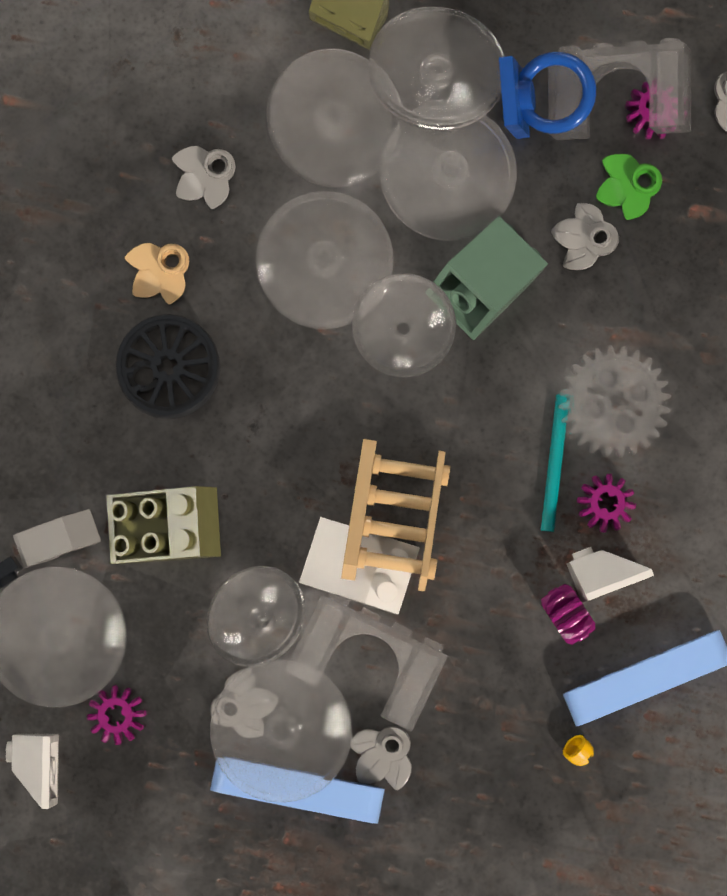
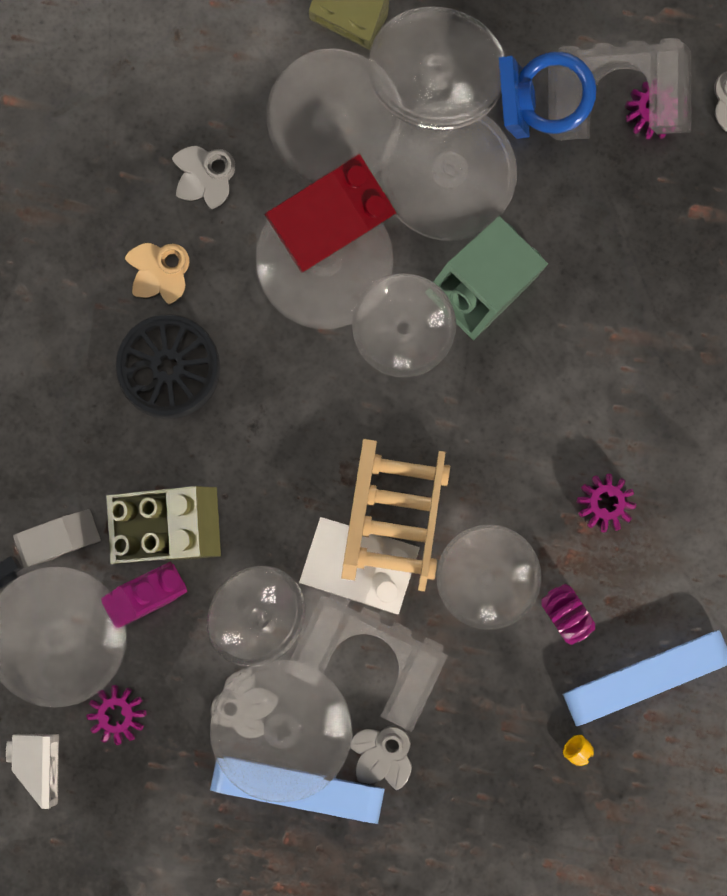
(143, 595): none -> magenta brick
(330, 213): none -> dark red slope
(514, 572): none -> clear dish
(554, 467): teal bar -> none
(579, 237): light grey plate -> none
(603, 430): clear gear -> none
(603, 573): white slope -> none
(623, 185): bright green plate -> none

